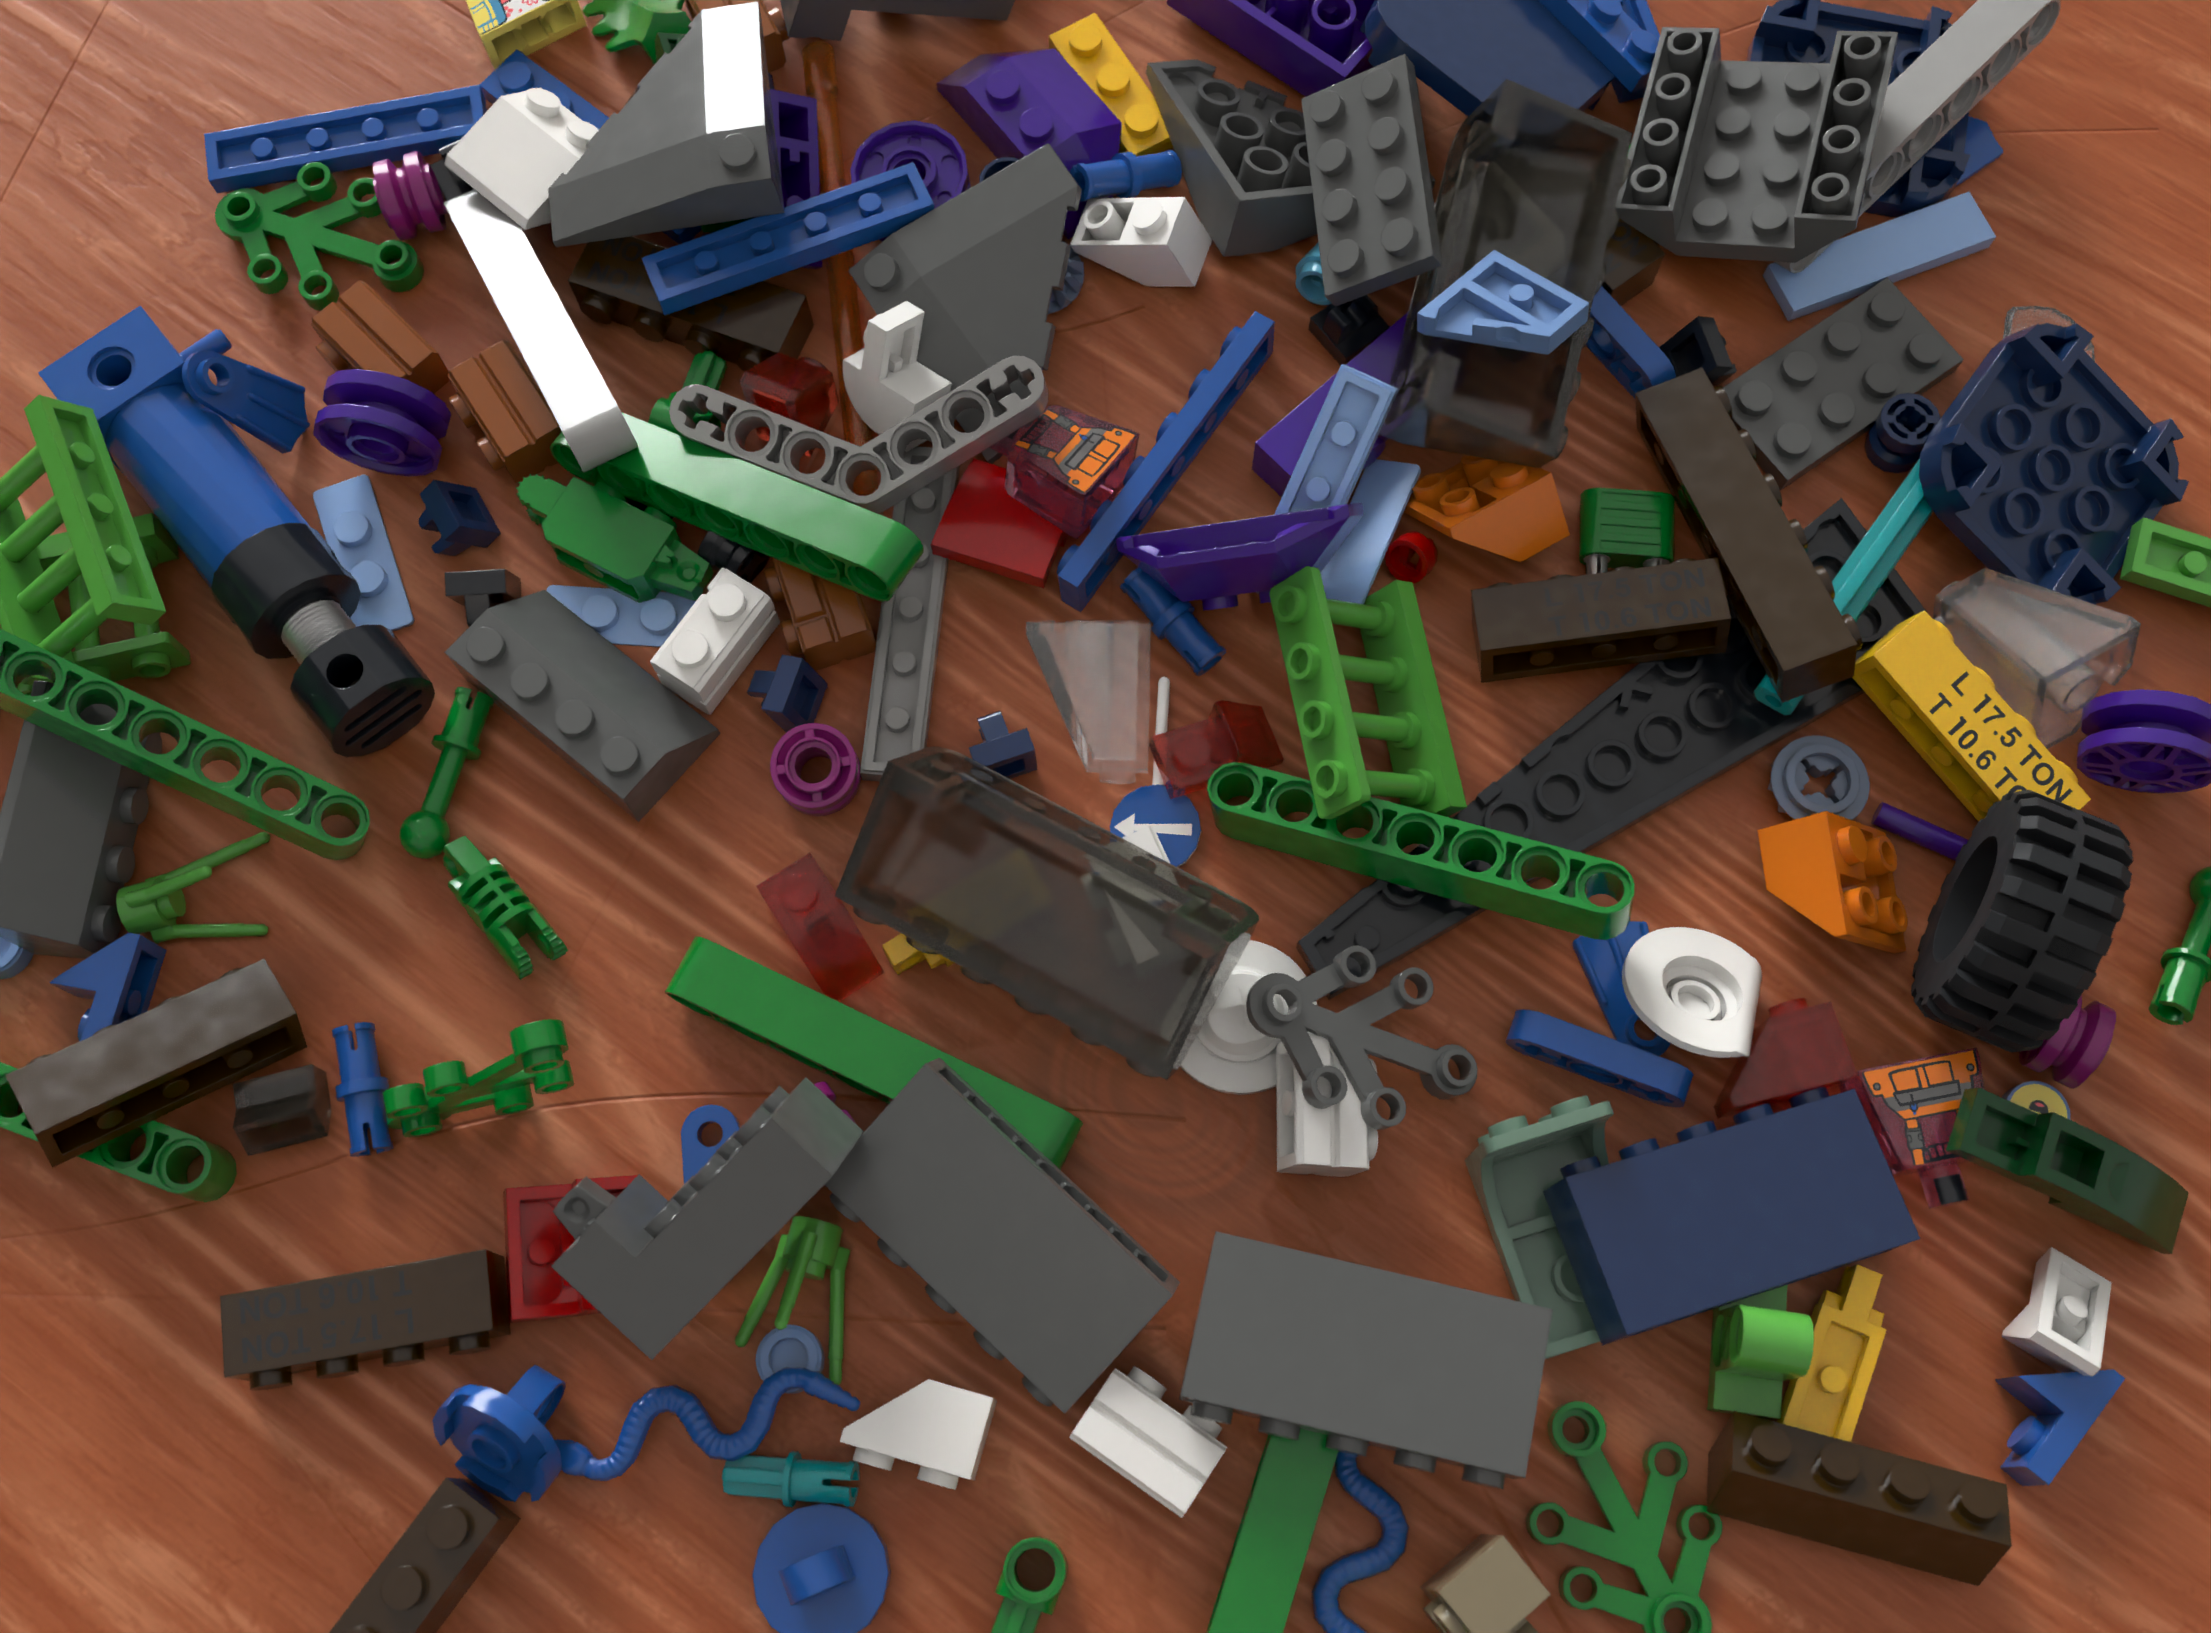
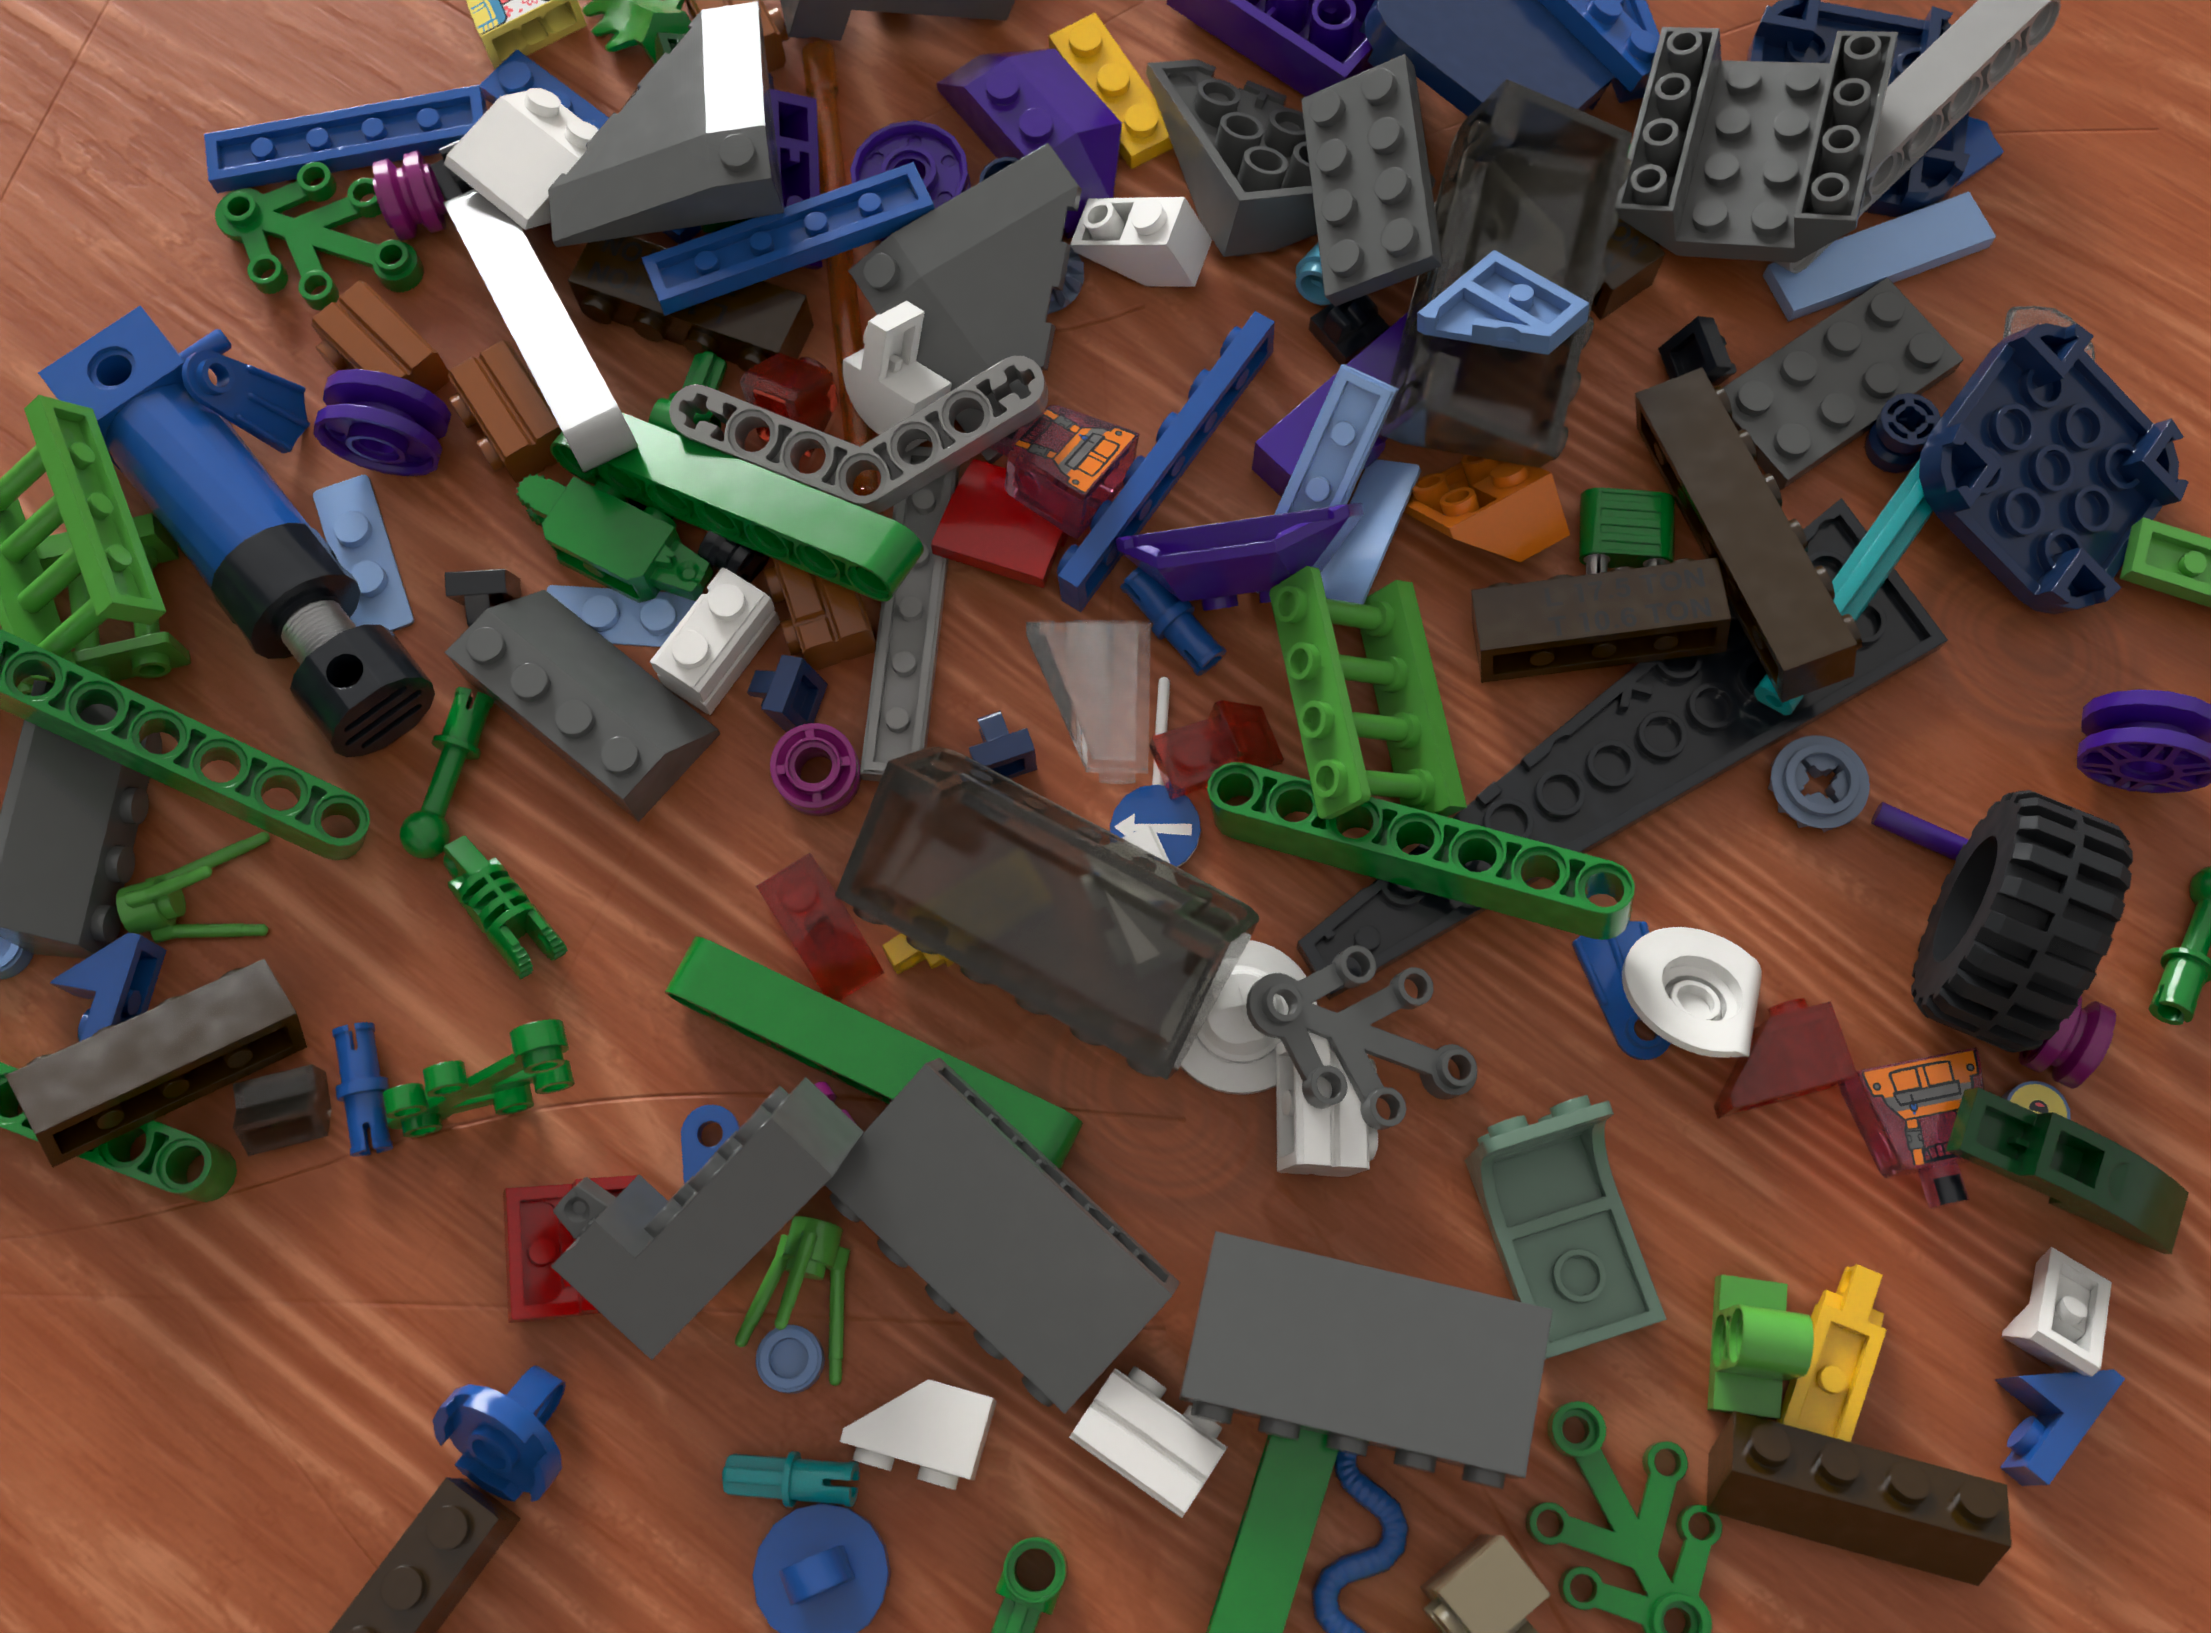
(364, 1317): dark brown brick -> none
(458, 516): dark blue tile -> none
(579, 1460): blue animal -> none
(1127, 174): blue pin -> none
(1401, 552): red hinge -> none
(1599, 1058): blue beam -> none
(1626, 347): blue beam -> none
(1727, 1212): dark blue brick -> none
(1837, 877): orange slope -> none
(1959, 719): yellow brick -> none
(2038, 646): clear slope -> none

